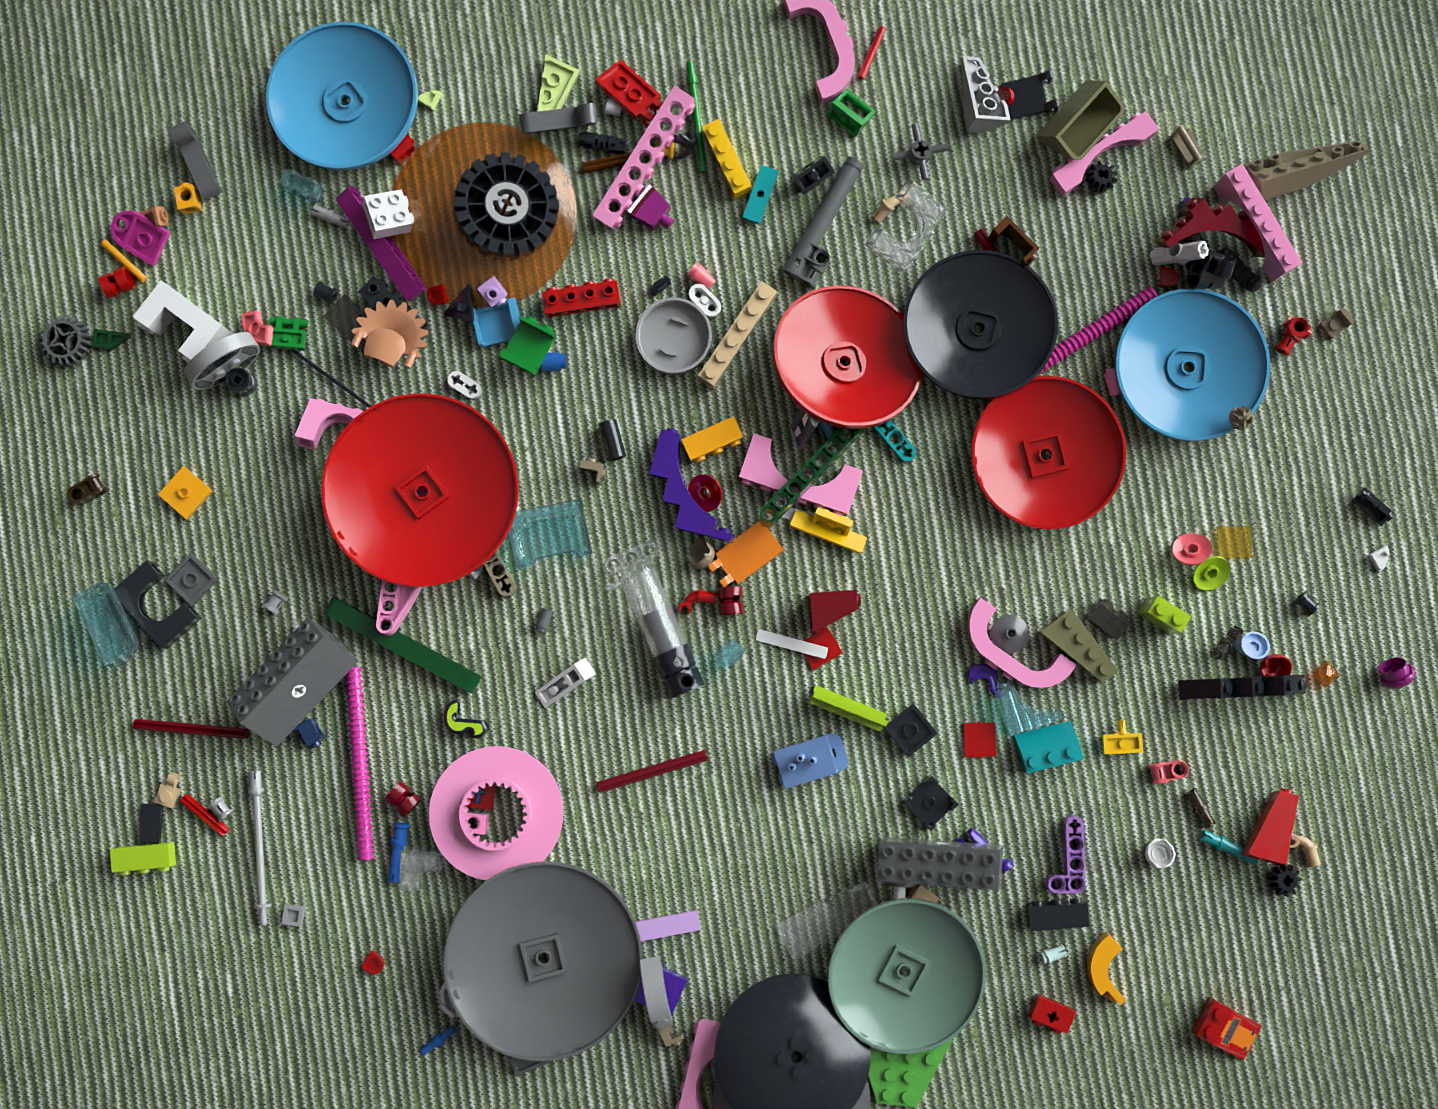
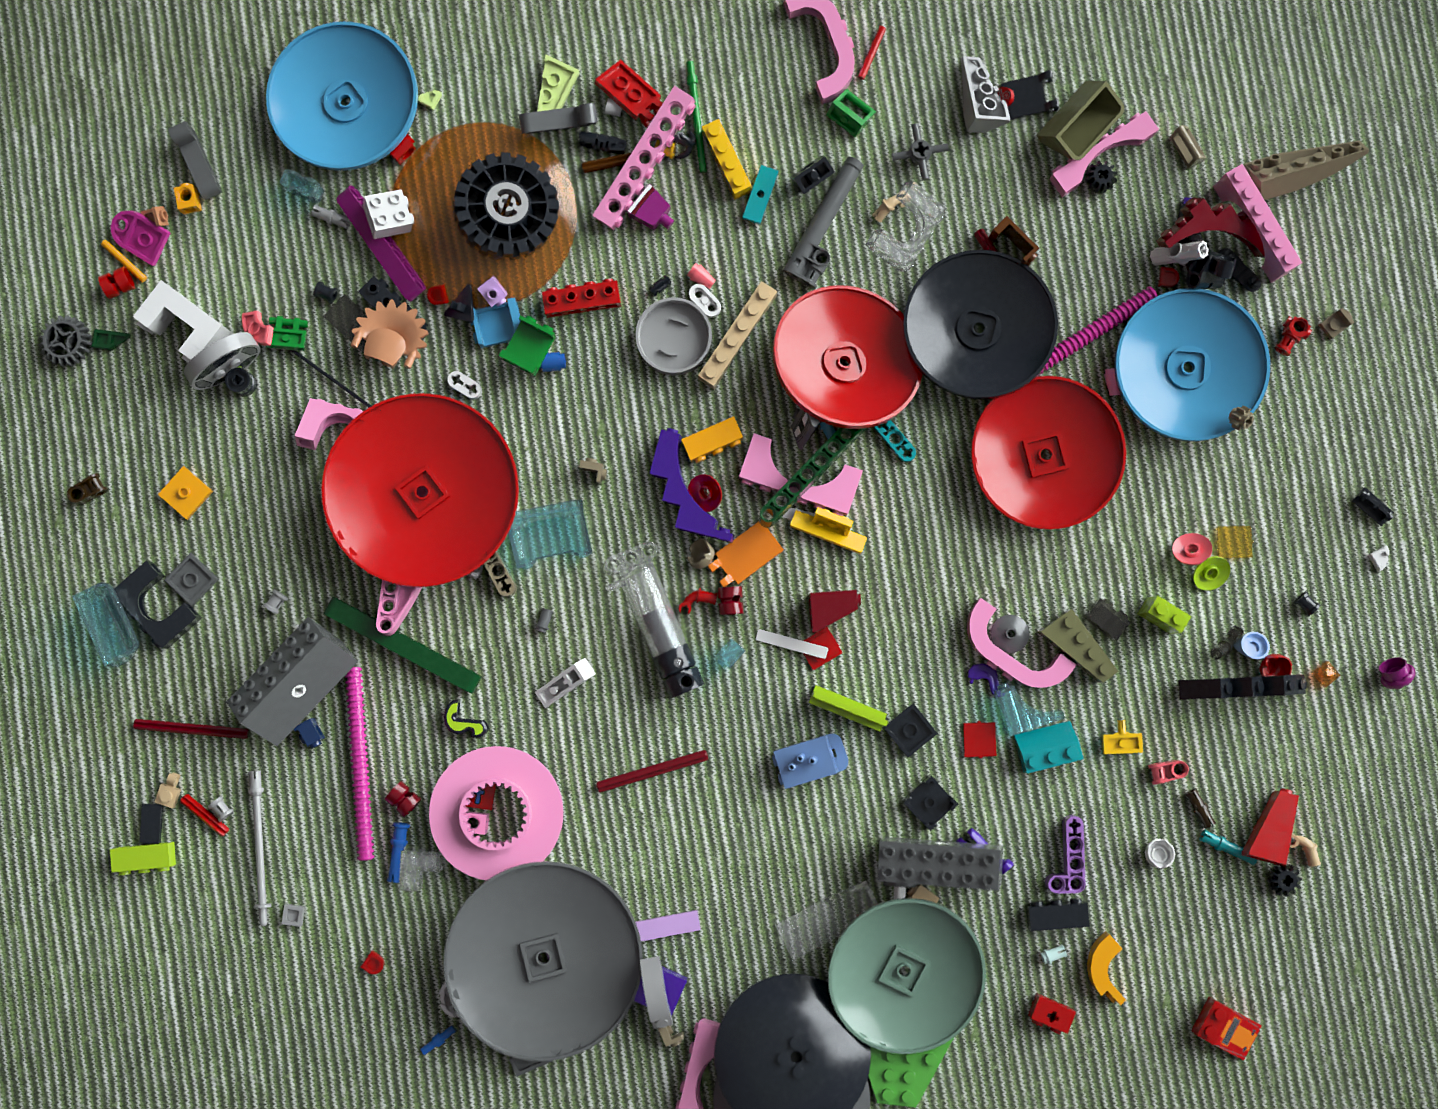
(612, 440): black pin -> none

